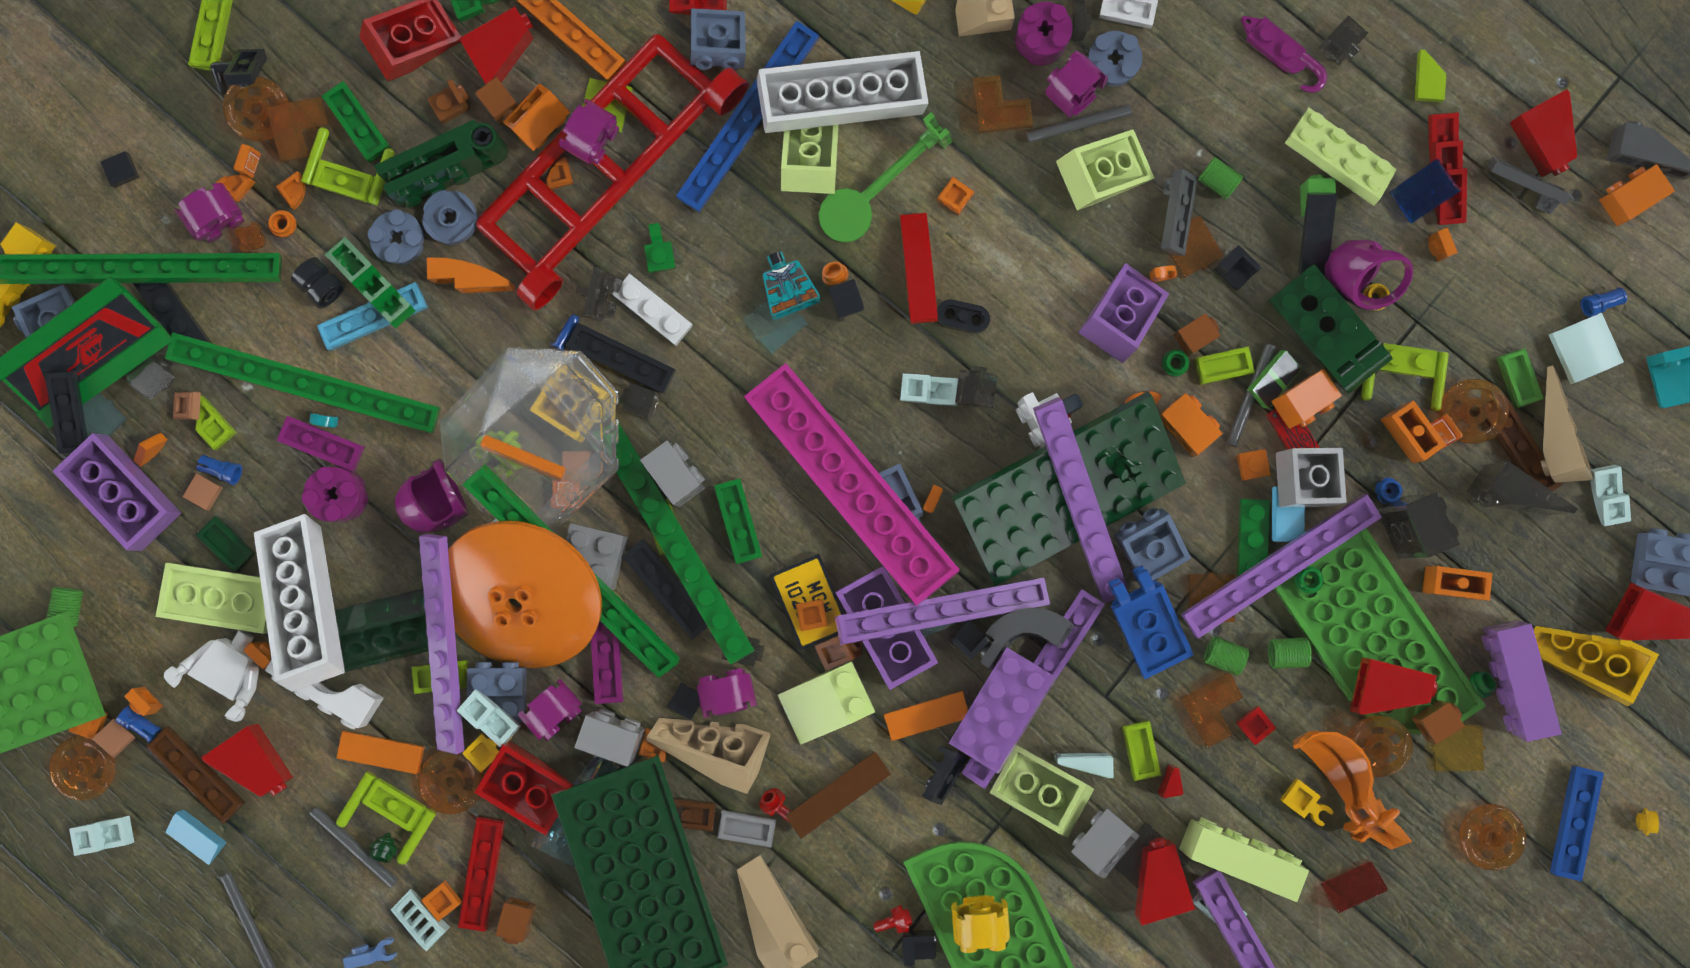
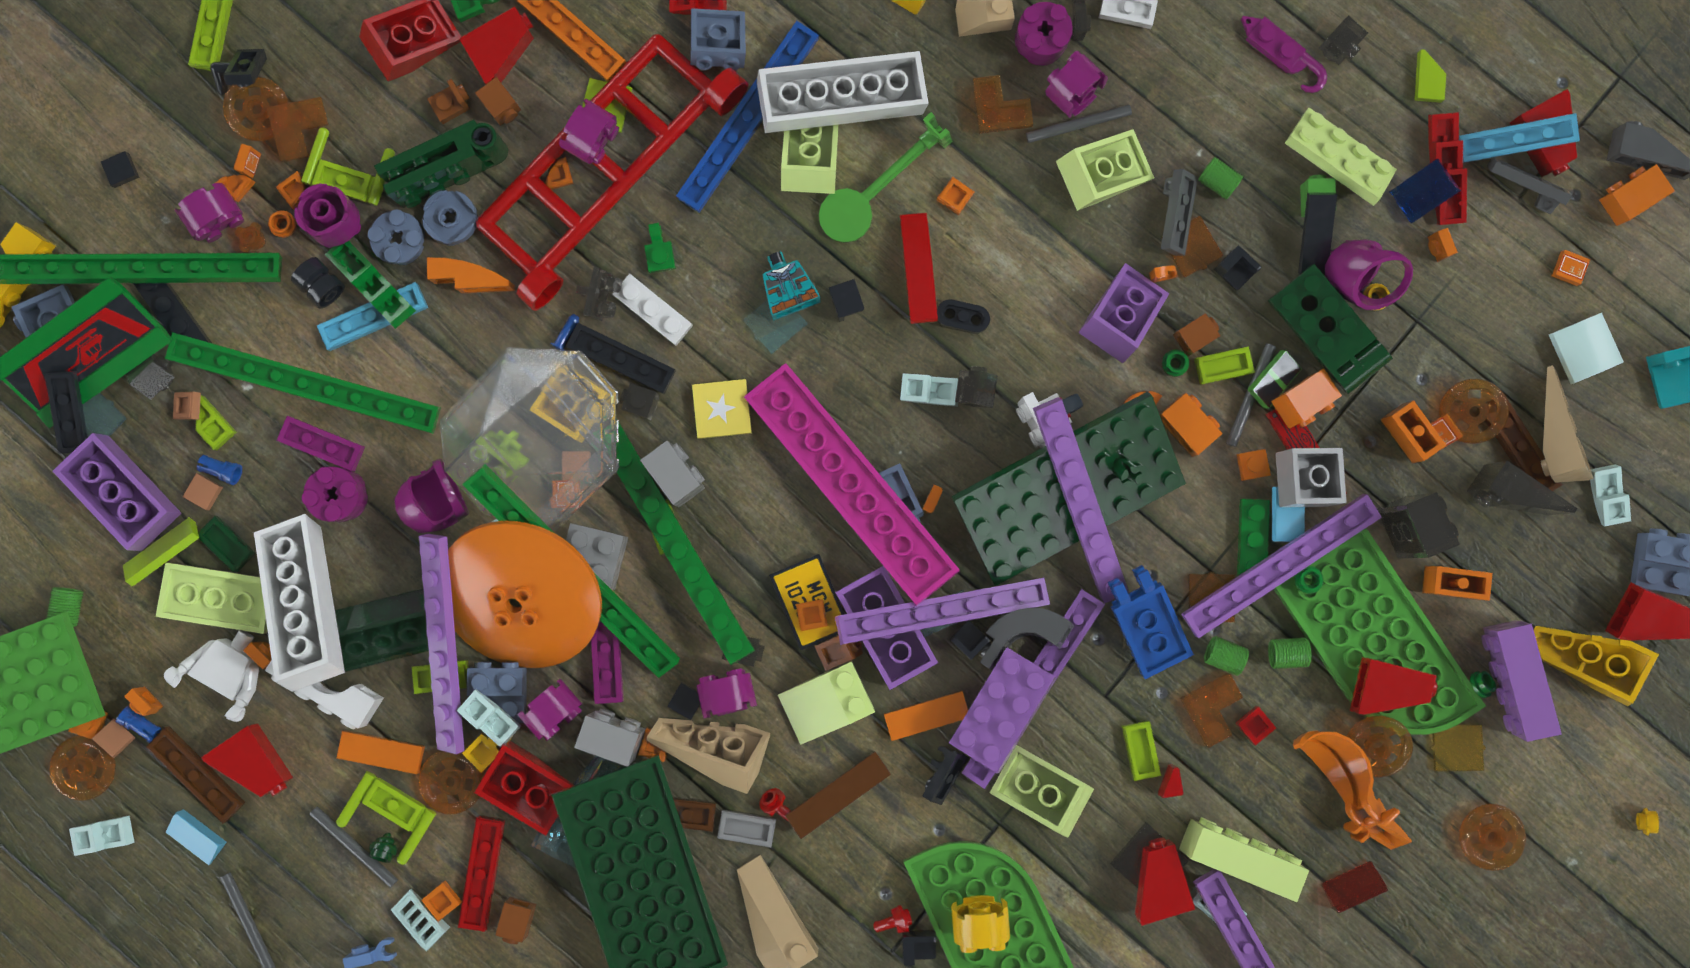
(149, 448): orange tile -> none
(160, 551): none -> lime tile
(323, 420): teal tile -> none
(327, 215): none -> magenta brick
(356, 121): green plate -> none
(523, 458): orange tile -> none
(536, 117): orange brick -> none
(665, 587): black plate -> none
(721, 409): none -> light yellow tile
(738, 521): green plate -> none
(834, 273): orange plate -> none
(1094, 763): light aqua slope -> none
(1104, 843): light grey brick -> none
(1126, 47): sand blue plate -> none
(1153, 543): sand blue plate -> none
(1304, 801): yellow plate -> none
(1395, 488): blue plate -> none
(1415, 363): lime plate -> none
(1438, 721): dark orange brick -> none
(1520, 138): none -> medium azure tile
(1520, 378): bright green tile -> none
(1571, 267): none -> orange tile
(1576, 823): blue plate -> none
(1598, 303): blue pin -> none

